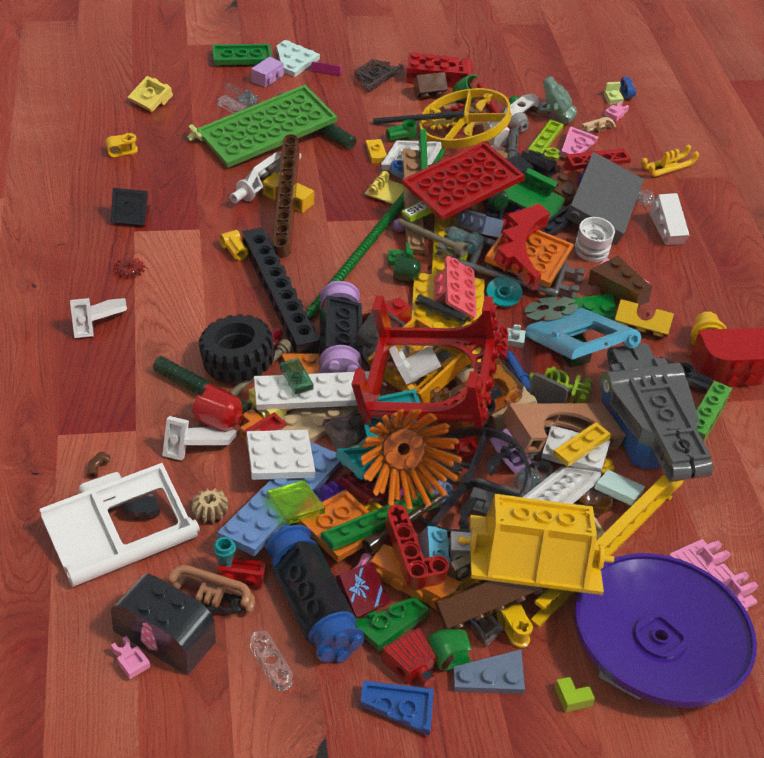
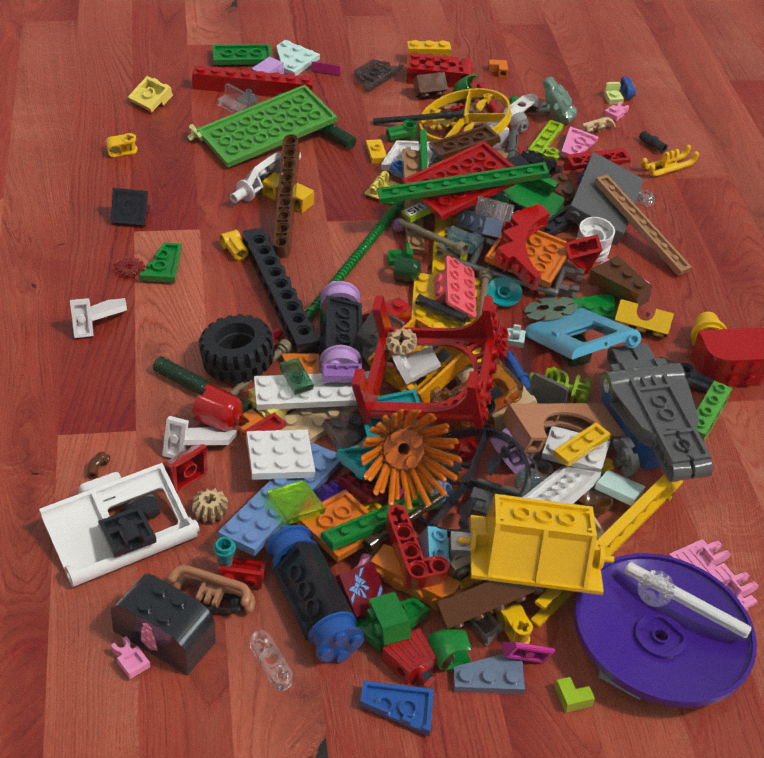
(127, 531): none -> black plate
(164, 265): none -> green wing
(187, 467): none -> red slope
(259, 82): none -> red brick
(339, 371): none -> medium lavender plate
(389, 618): none -> green brick
(409, 342): none -> tan gear
(428, 47): none -> yellow arch
(459, 142): none -> reddish brown plate
(462, 183): none -> green plate
(485, 278): none -> dark tan piece
(494, 209): none -> clear brick
(498, 66): none -> orange piece
(527, 652): none -> dark pink slope
(584, 251): none -> red slope
(625, 457): none -> dark grey plate
(642, 225): none -> medium nougat plate
(650, 597): none -> clear gear
(653, 141): none -> black pin
(669, 219): white wedge -> none
(696, 604): none -> white axle

